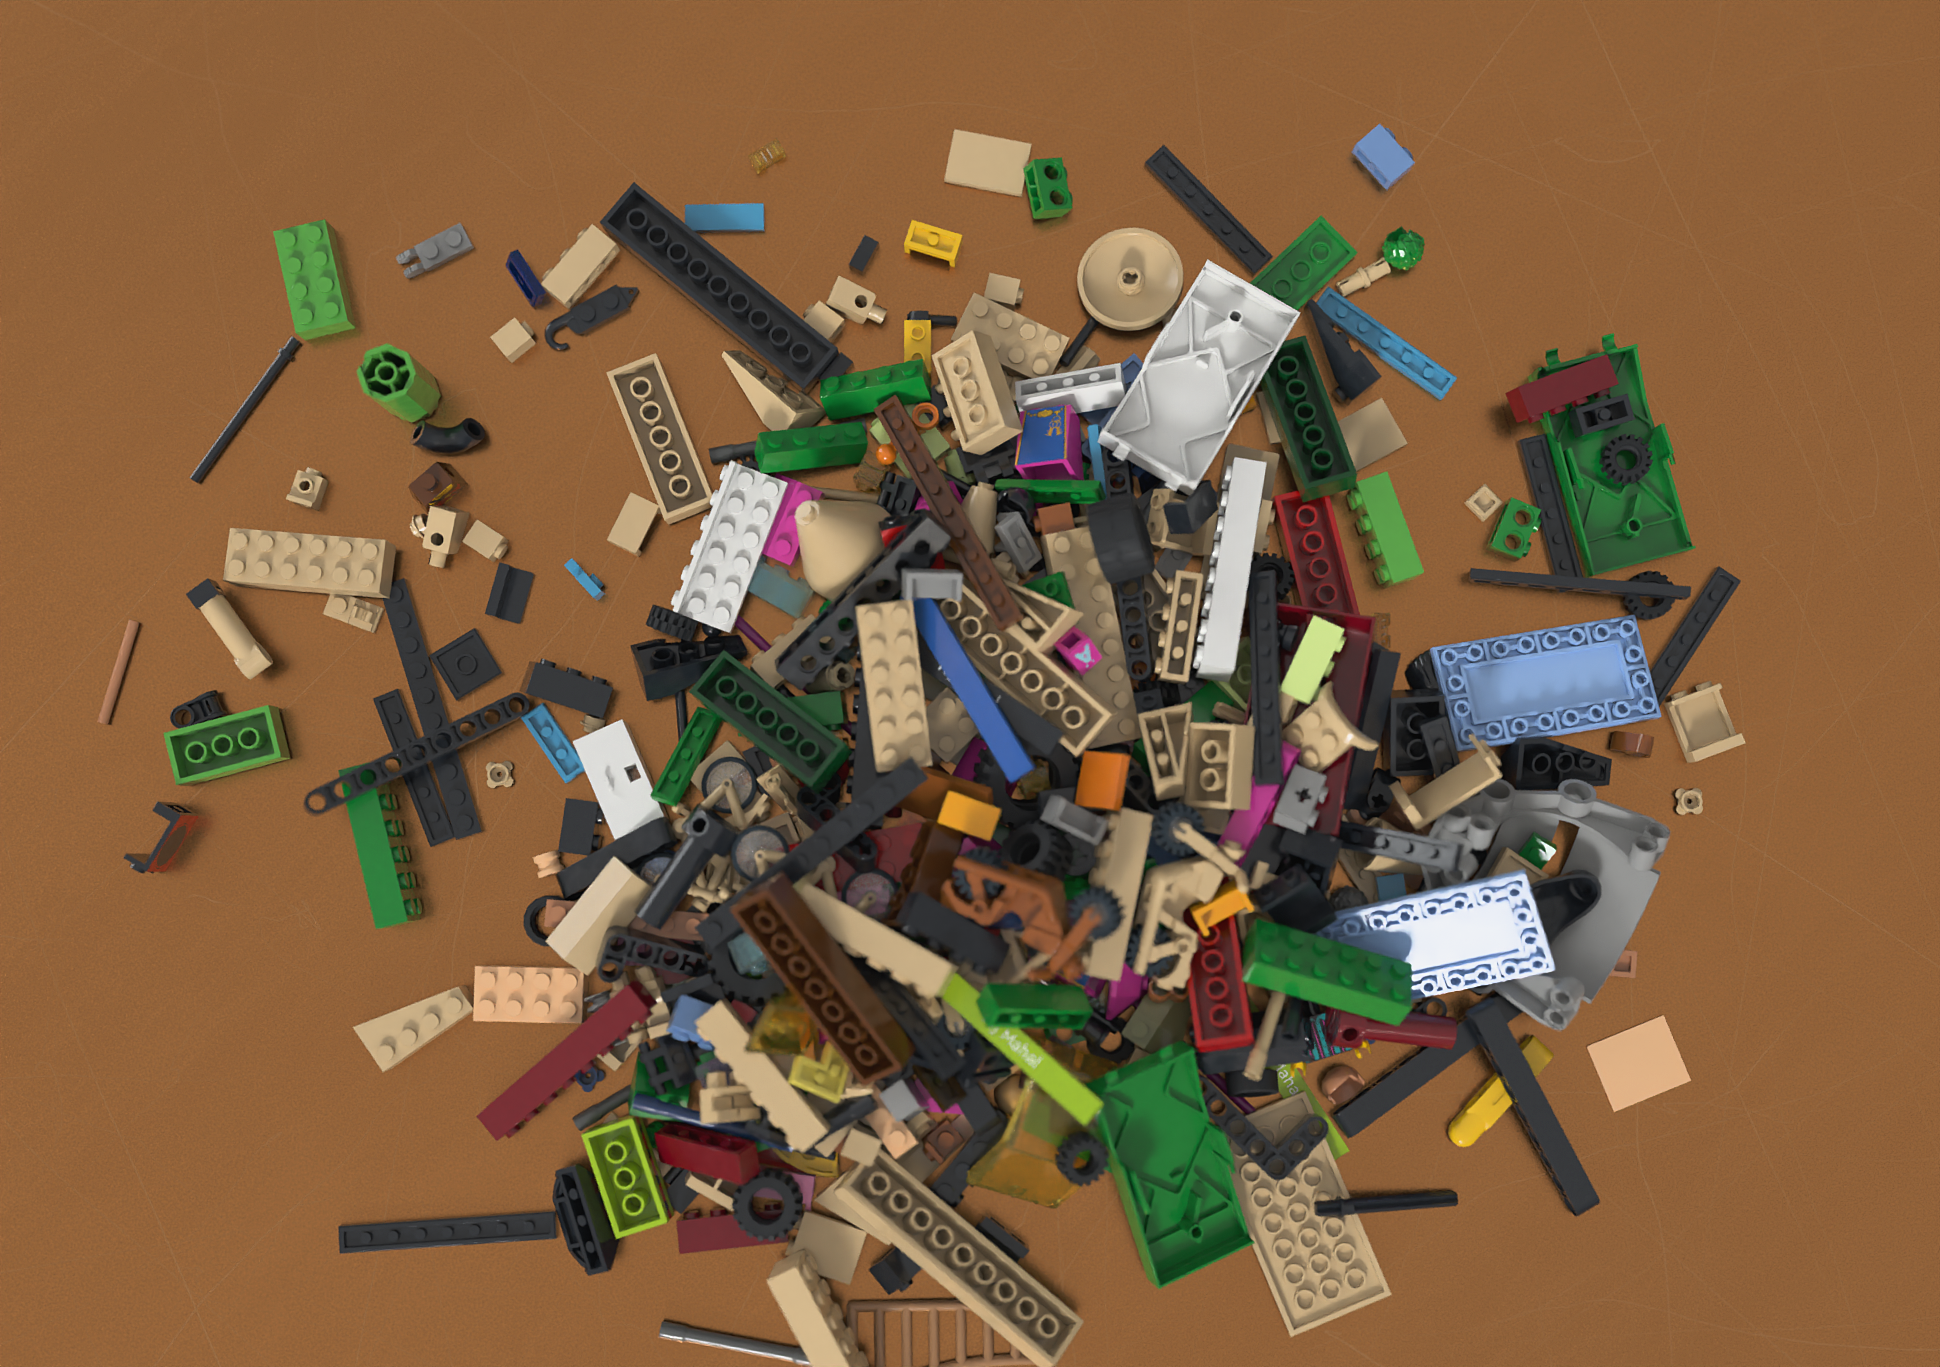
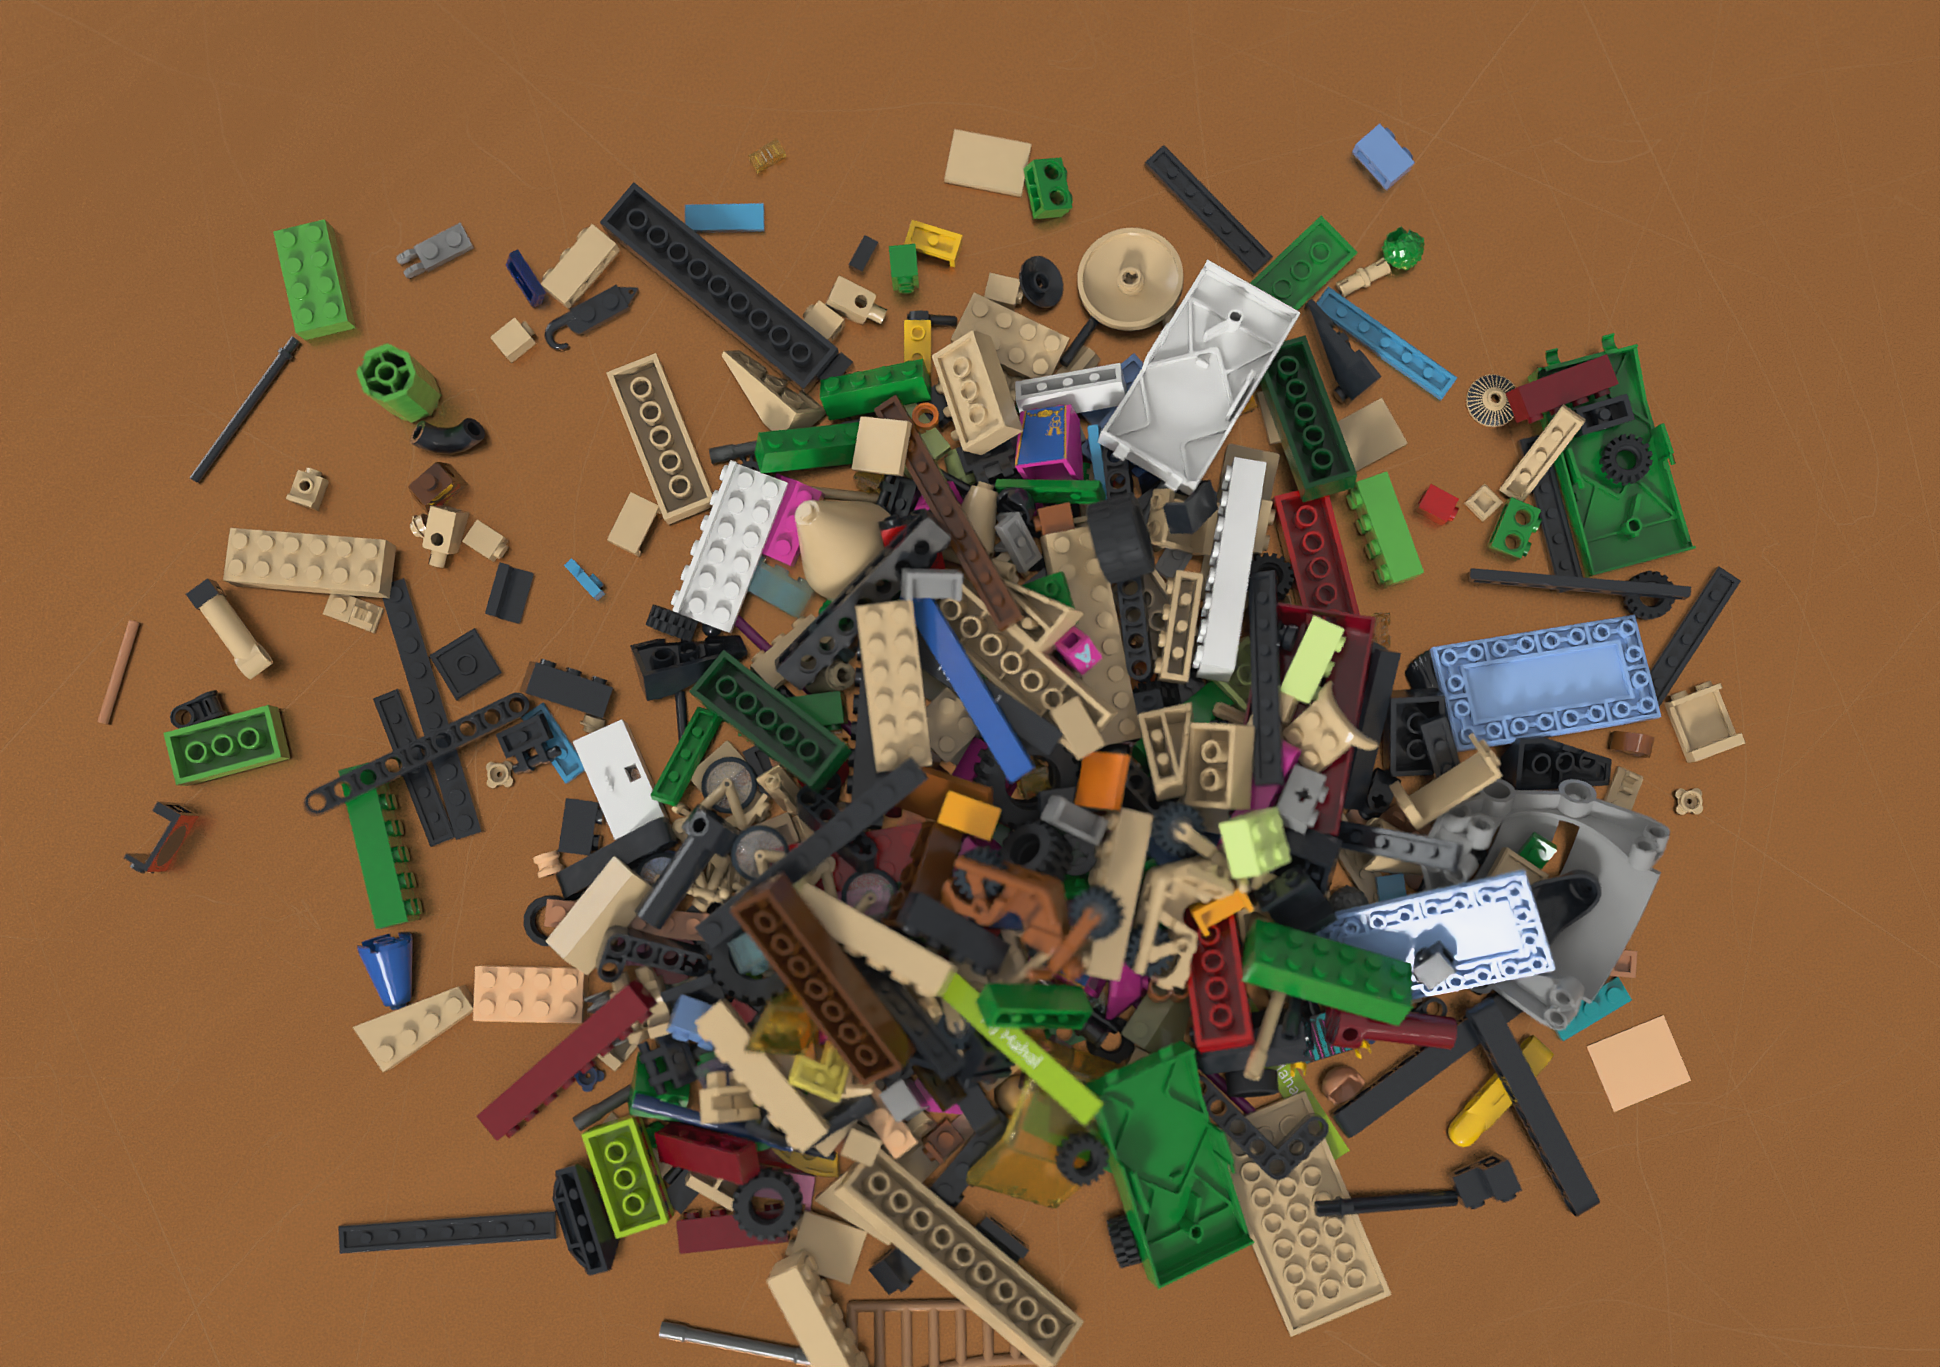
(389, 967): none -> blue cone
(525, 735): none -> black plate
(881, 446): none -> tan tile
(904, 268): none -> green brick
(1041, 281): none -> black dish
(1078, 728): none -> tan slope
(1123, 1242): none -> black tyre
(1204, 880): none -> tan plate
(1255, 842): none -> yellowish green brick
(1433, 965): none -> brick
(1437, 505): none -> red brick
(1480, 403): none -> dish
(1485, 1179): none -> black brick
(1542, 454): none -> tan tile
(1609, 998): none -> teal plate
(1623, 788): none -> tan plate

